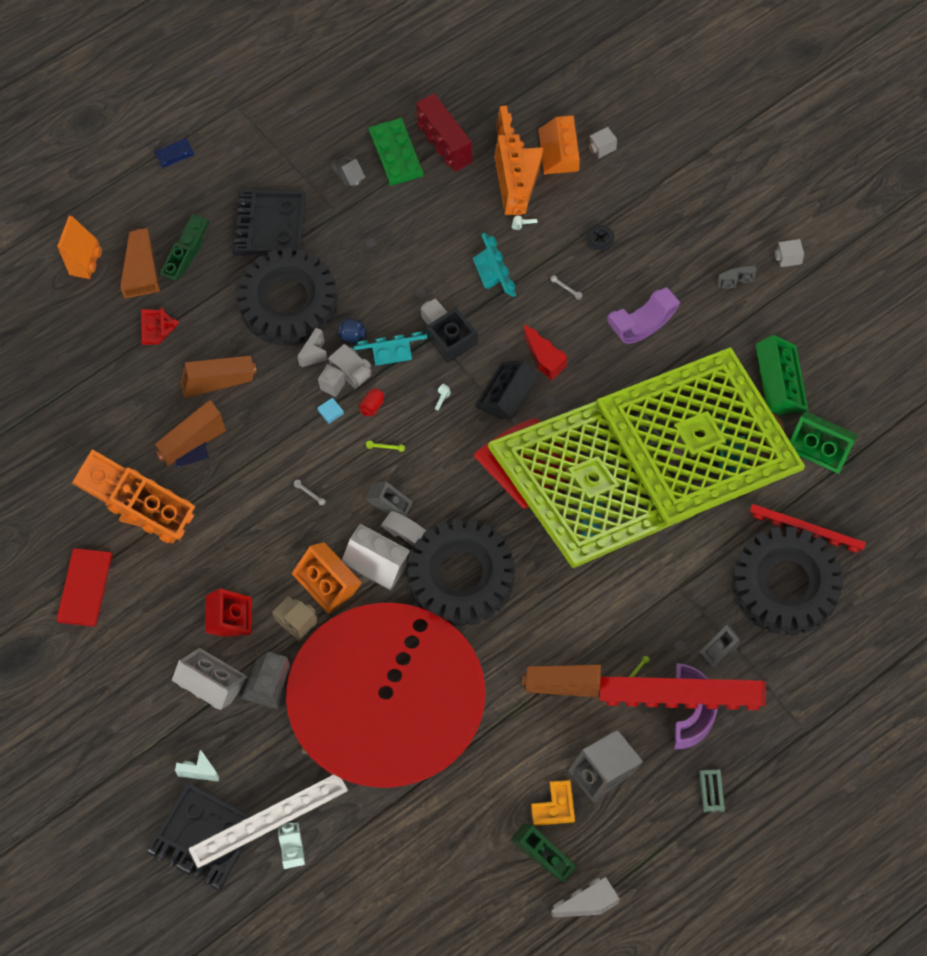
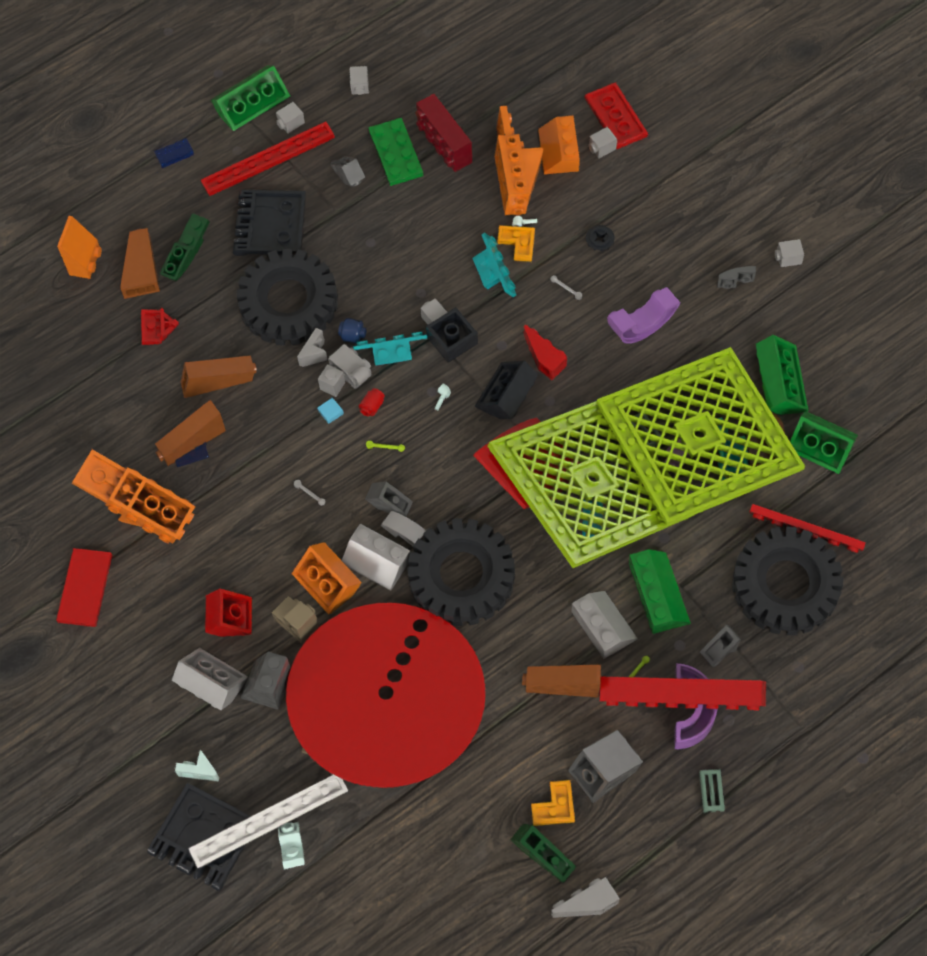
(250, 97): none -> green slope
(267, 158): none -> red plate
(290, 117): none -> light grey brick
(359, 80): none -> light grey brick
(520, 237): none -> light orange tile
(603, 623): none -> light grey slope
(616, 113): none -> red tile
(658, 590): none -> green slope

